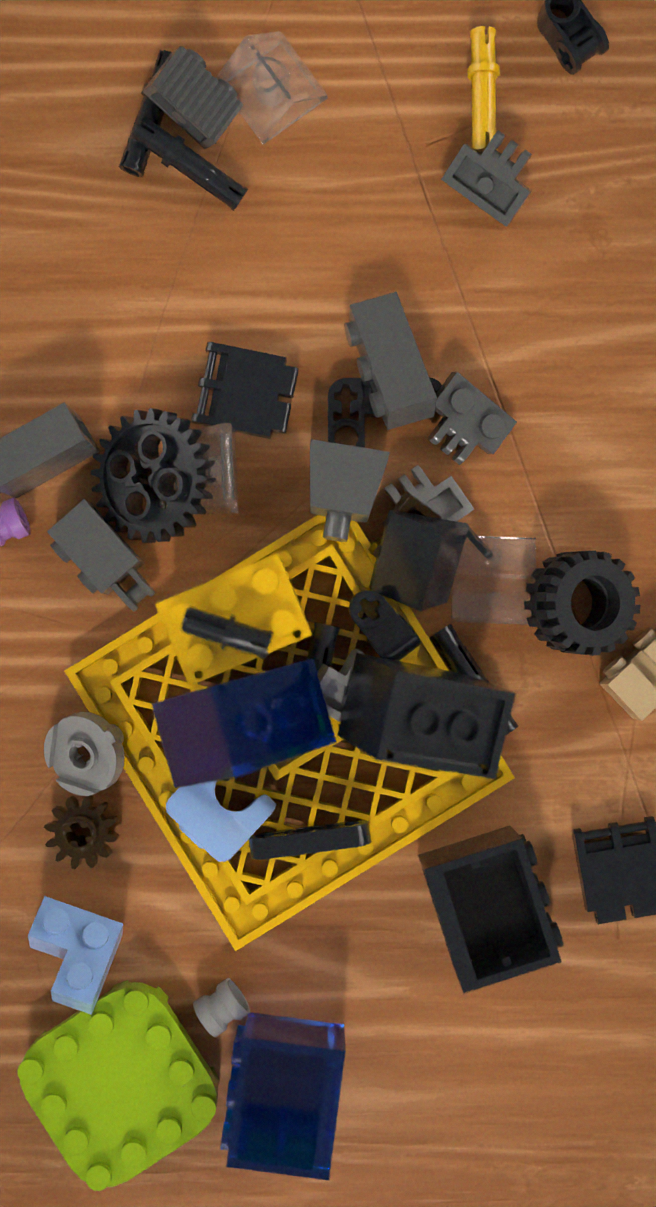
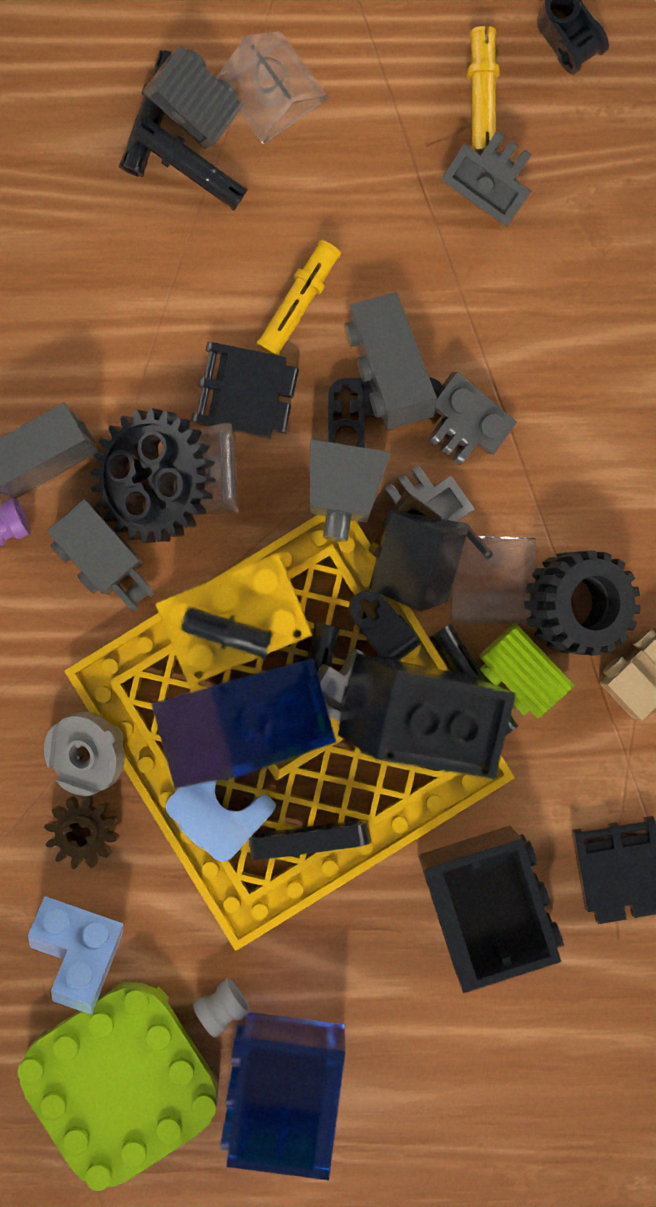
(323, 258): none -> yellow pin
(525, 671): none -> lime brick

